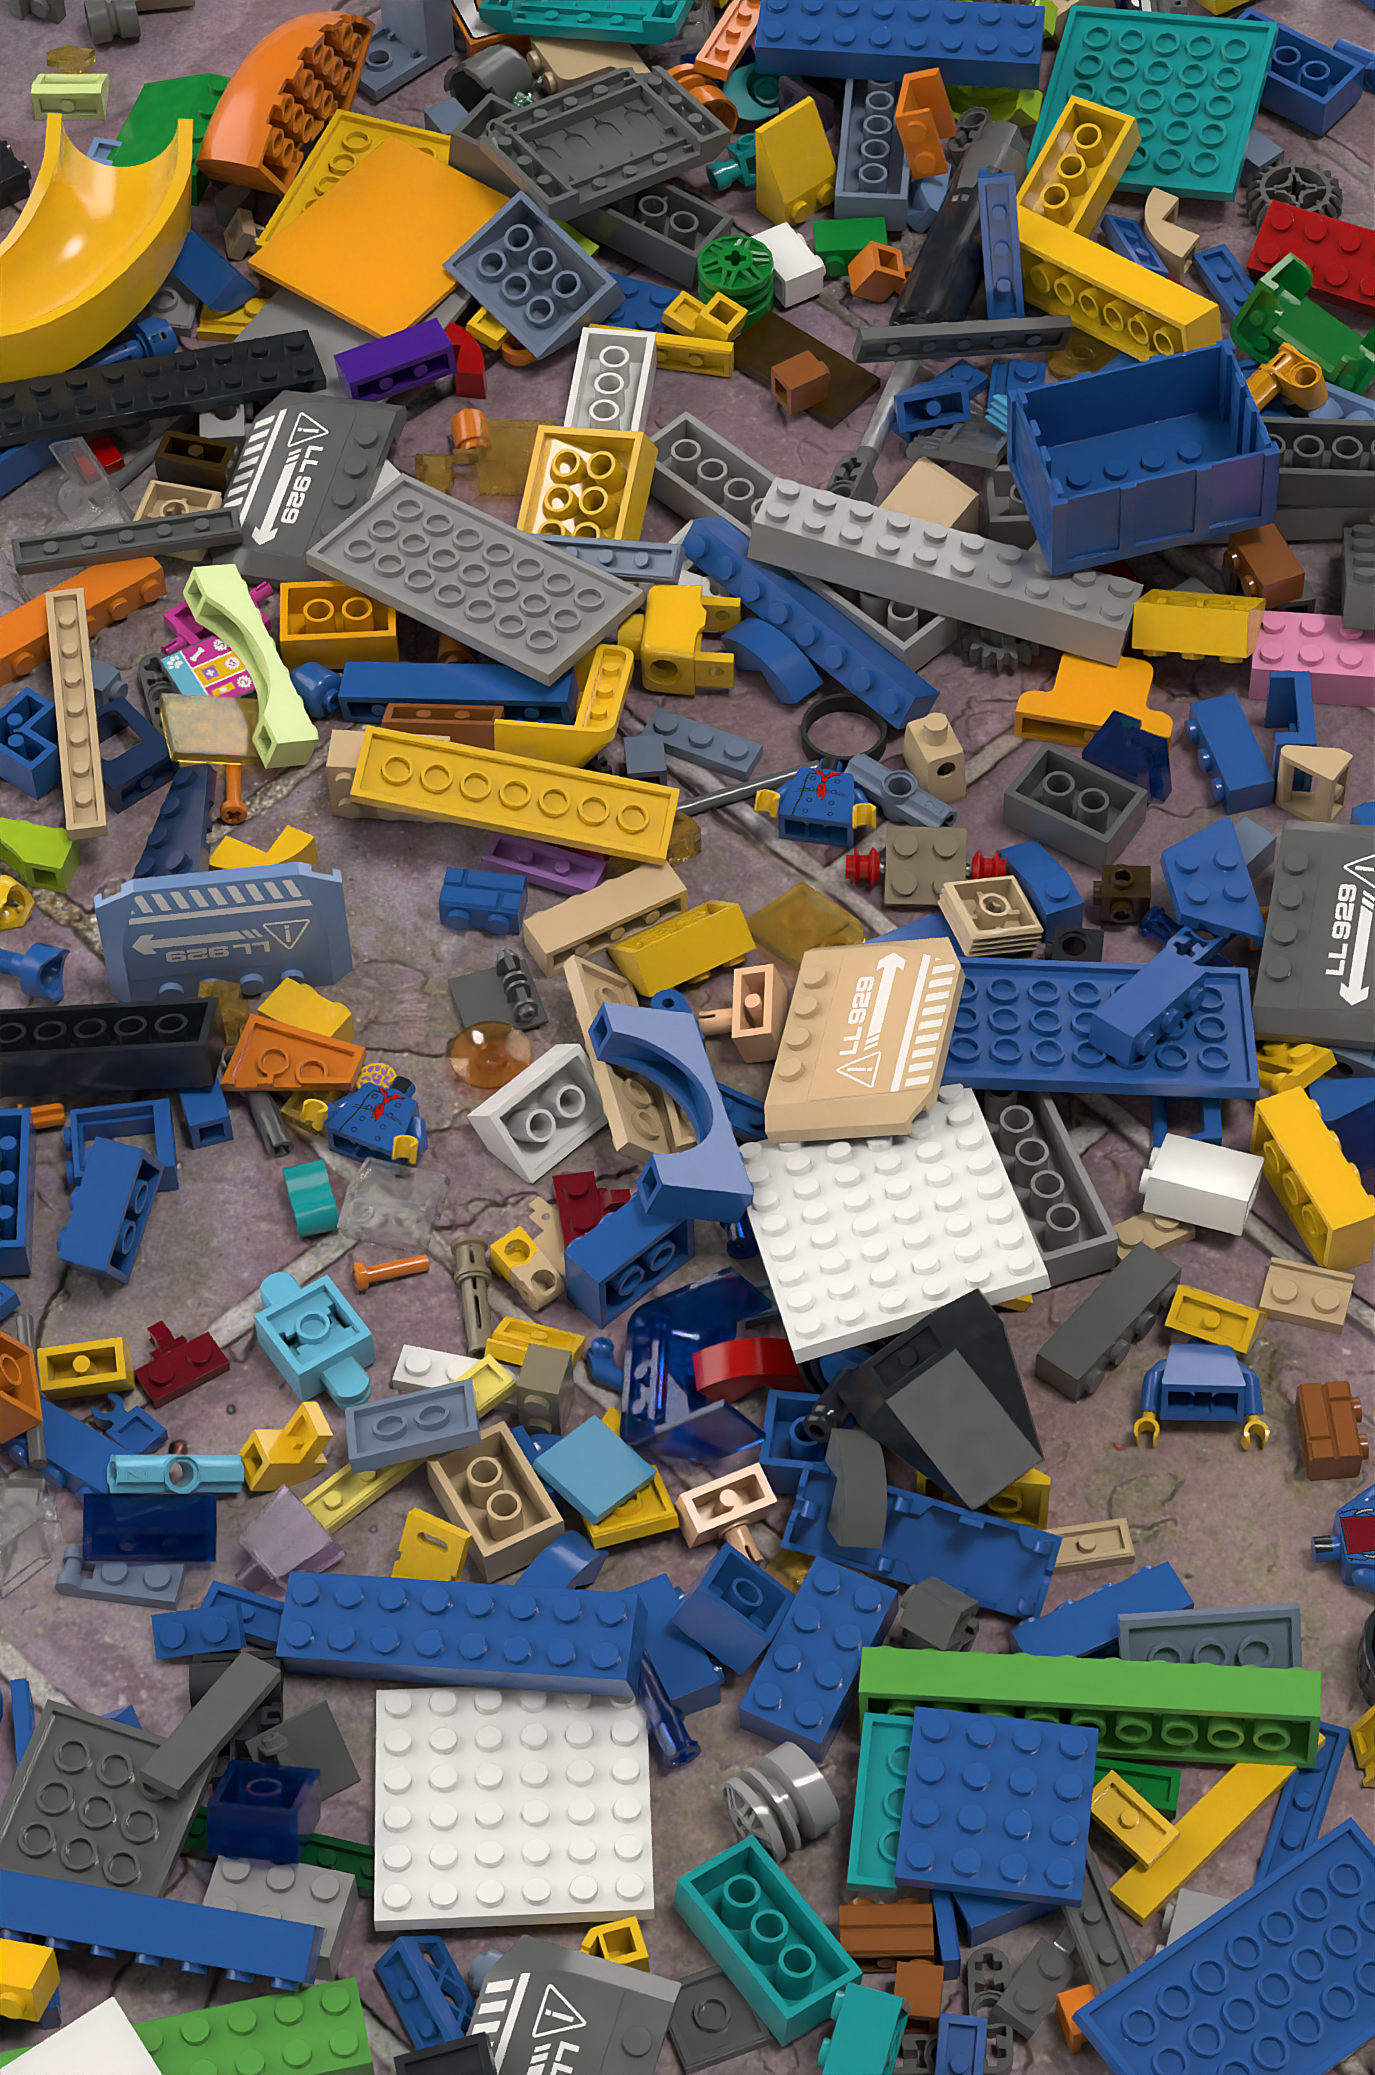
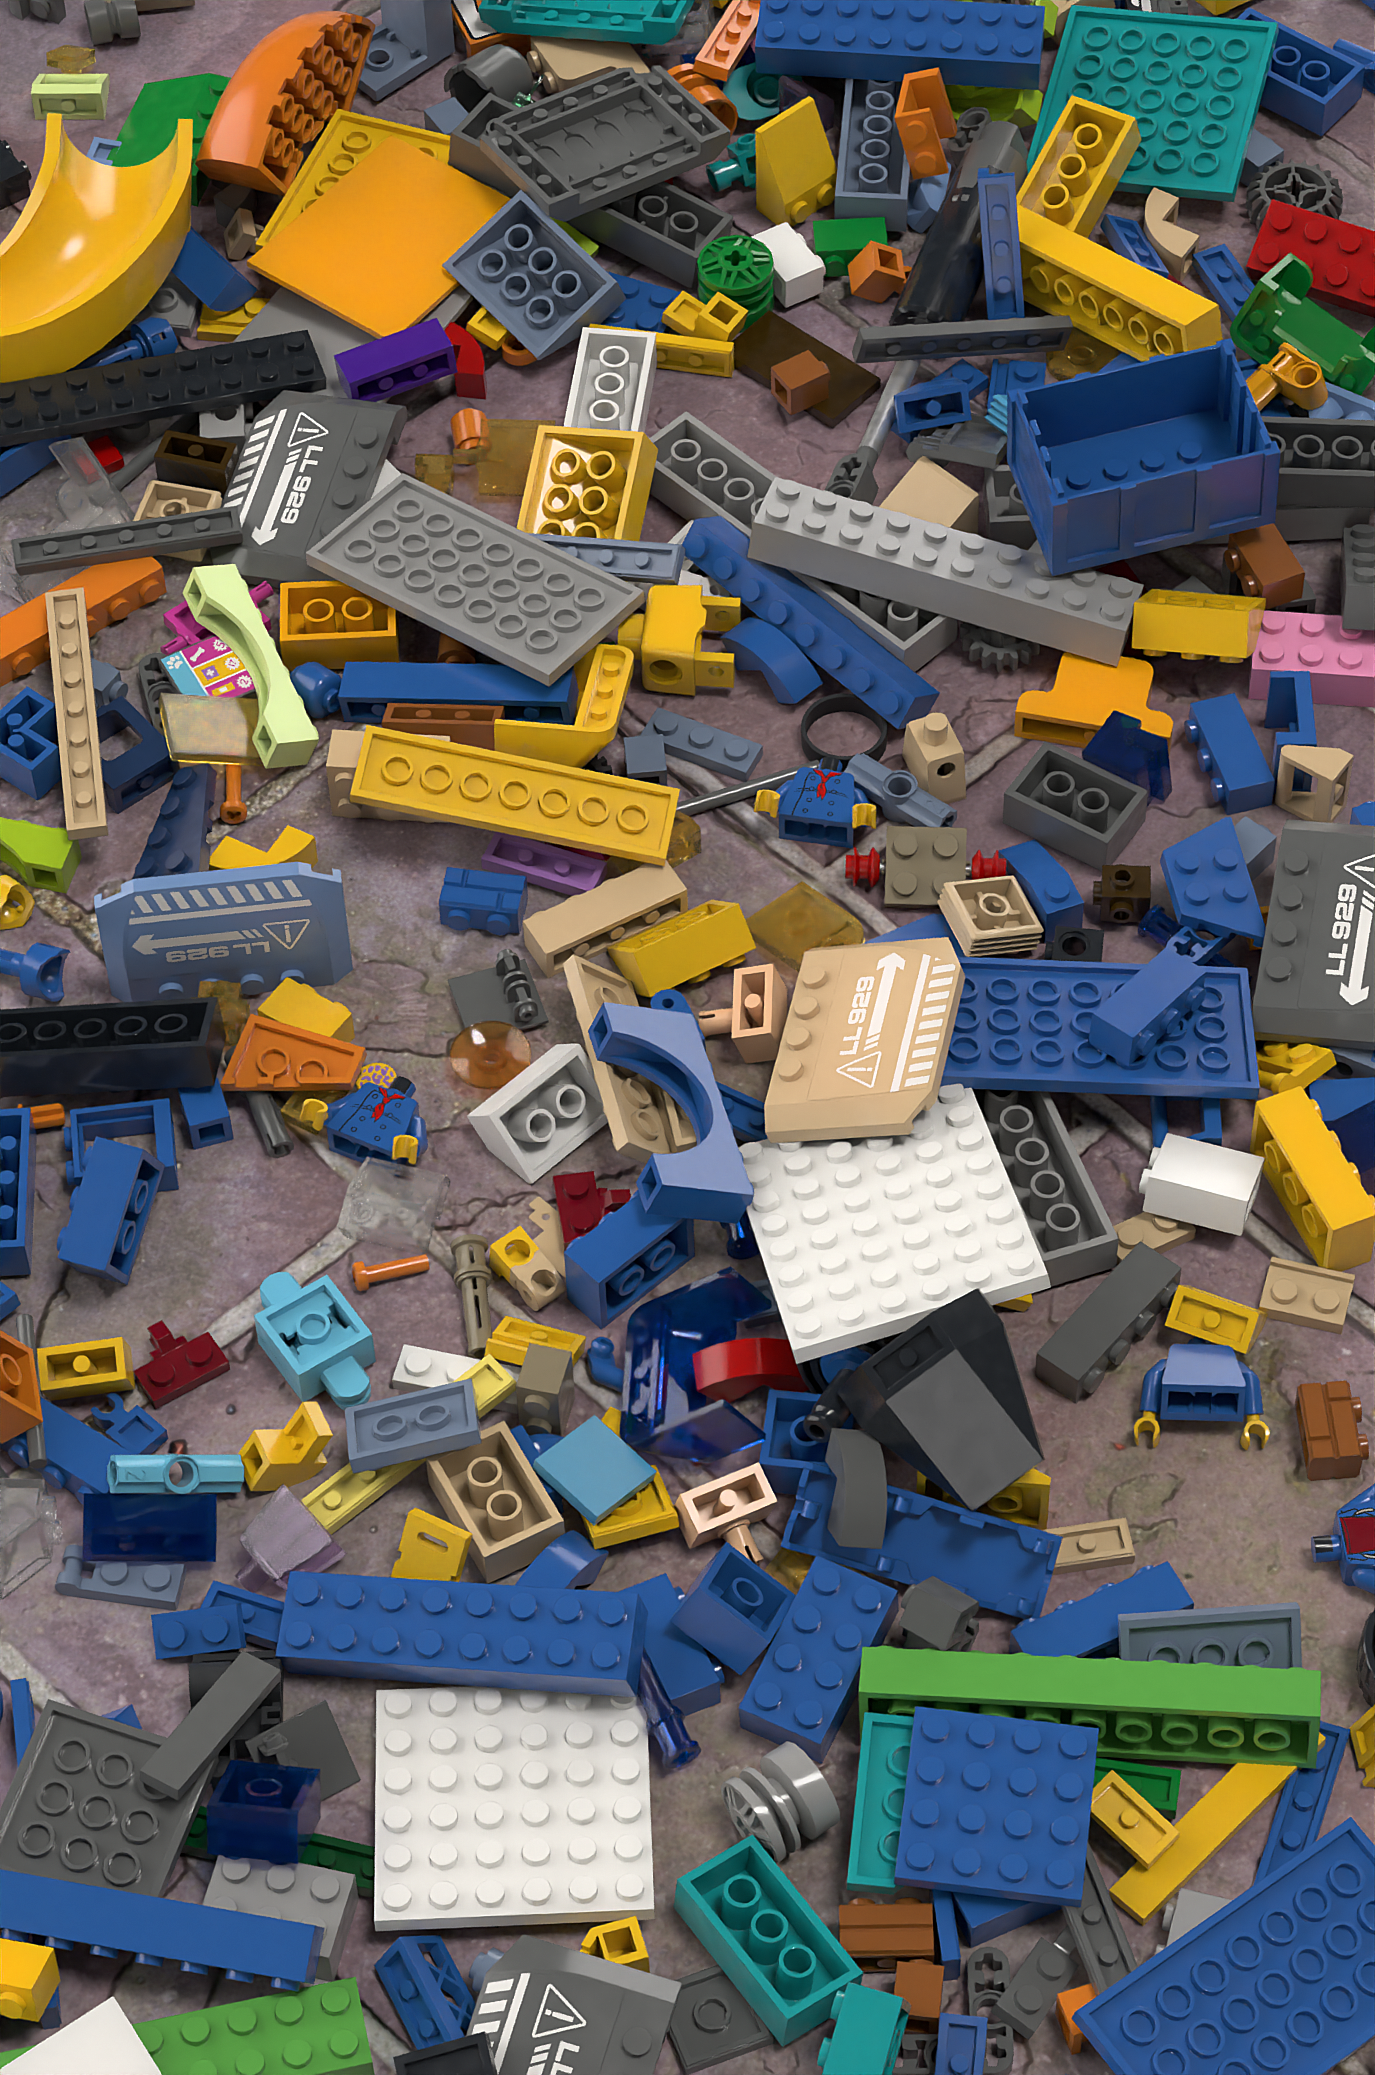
(311, 1198): teal axle -> none

